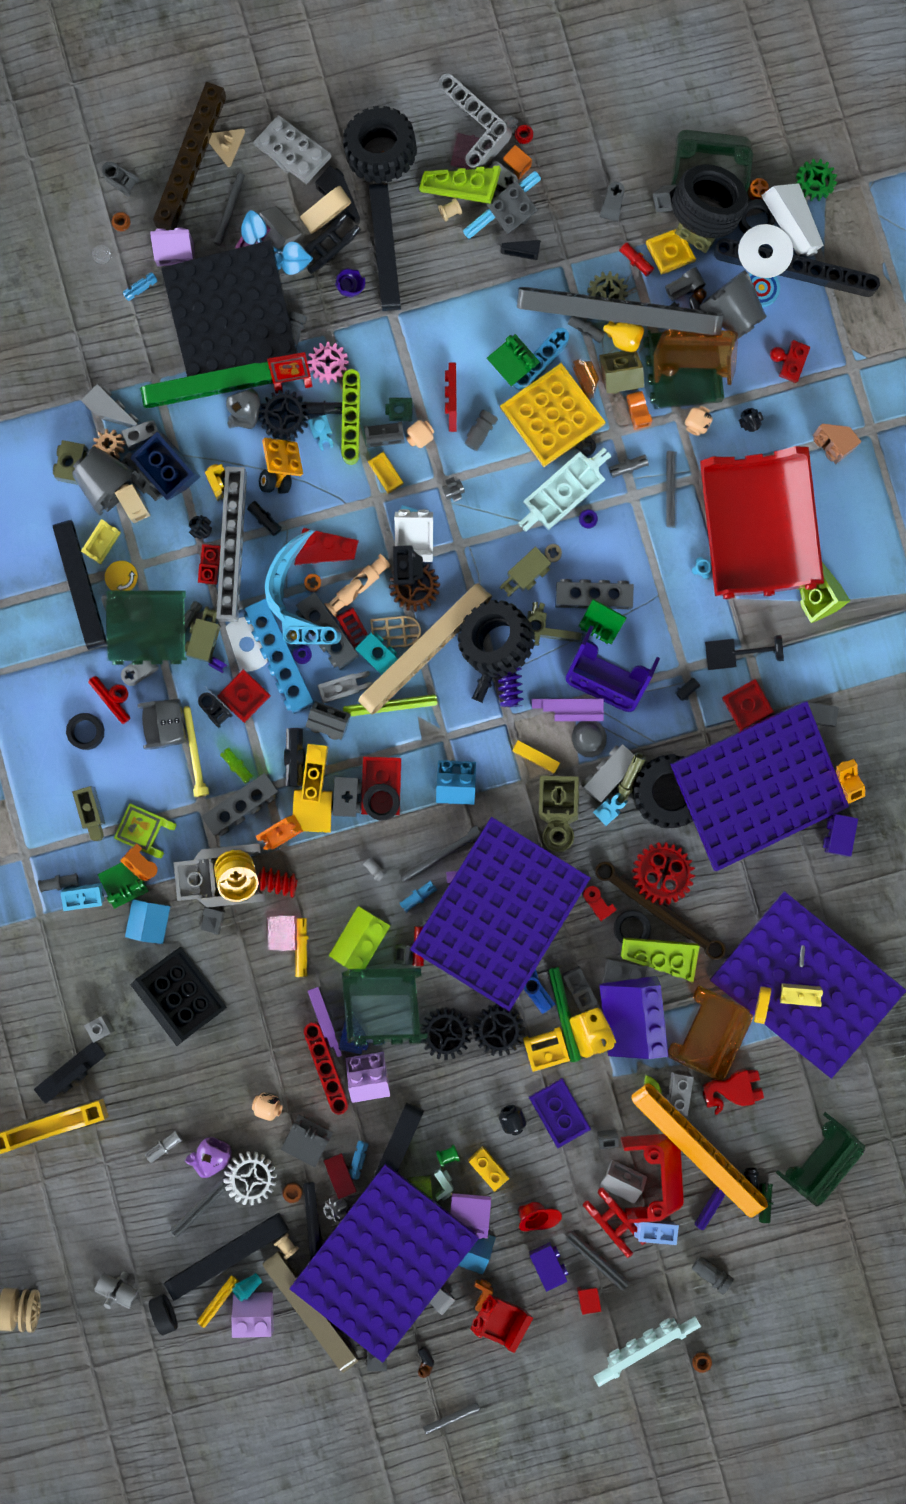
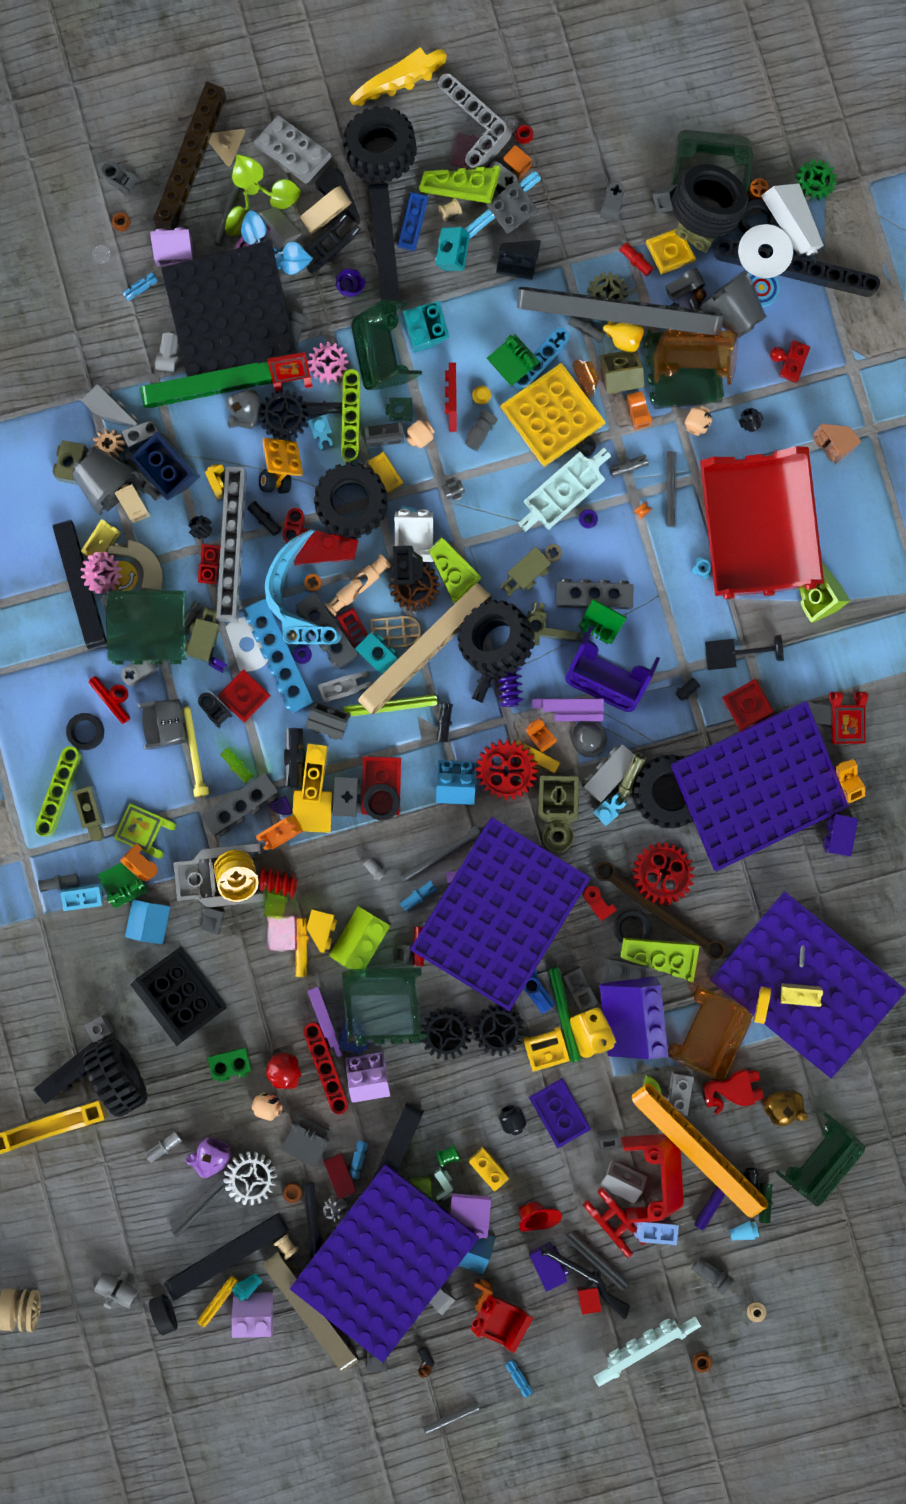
(51, 798): none -> lime beam
(97, 564): none -> bright pink gear
(115, 1077): none -> black tyre
(153, 571): none -> dark tan arch
(167, 357): none -> light grey piece
(229, 1059): none -> green brick
(246, 175): none -> lime plant
(275, 906): none -> clear neon green panel
(281, 806): none -> dark purple tile
(283, 1071): none -> red hair
(291, 526): none -> red beam
(320, 927): none -> yellow slope
(344, 476): none -> black tyre
(376, 348): none -> clear green windscreen
(401, 75): none -> yellow animal
(413, 221): none -> blue tile
(425, 326): none -> teal slope
(444, 722): none -> black pin
(452, 249): none -> teal brick
(453, 570): none -> lime wing
(481, 395): none -> yellow plate
(506, 752): none -> red gear
(516, 262): none -> black bracket
(519, 1378): none -> dark azure axle
(540, 735): none -> orange bracket
(618, 1305): none -> black piece
(643, 510): none -> orange bush
(745, 1231): none -> medium azure cone
(752, 1307): none -> tan plate
(784, 1107): none -> pearl gold piece
(848, 720): none -> red flag

